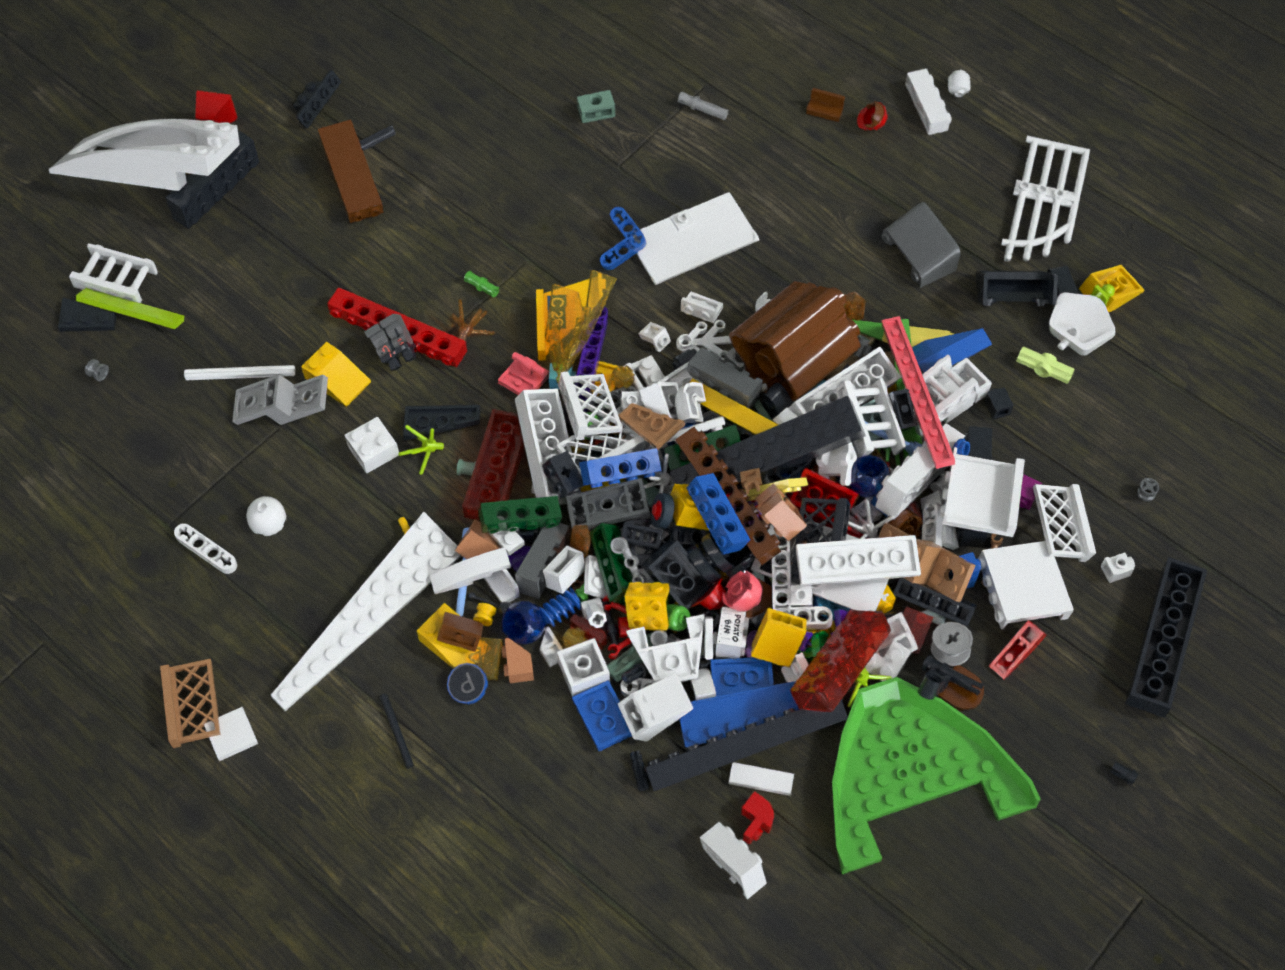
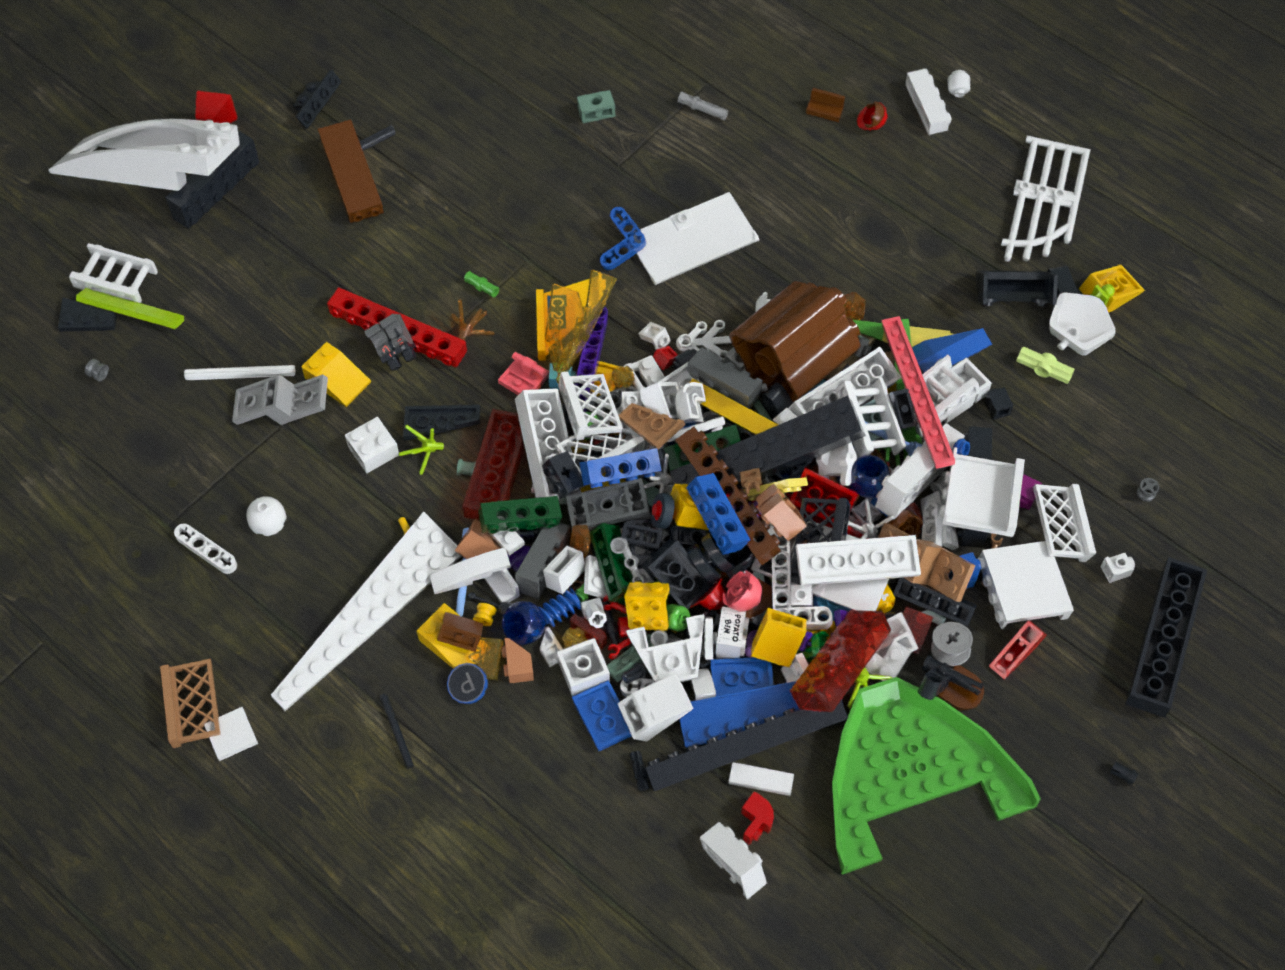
(664, 357): none -> red slope
(701, 307): white bracket -> none
(924, 244): dark grey windscreen -> none

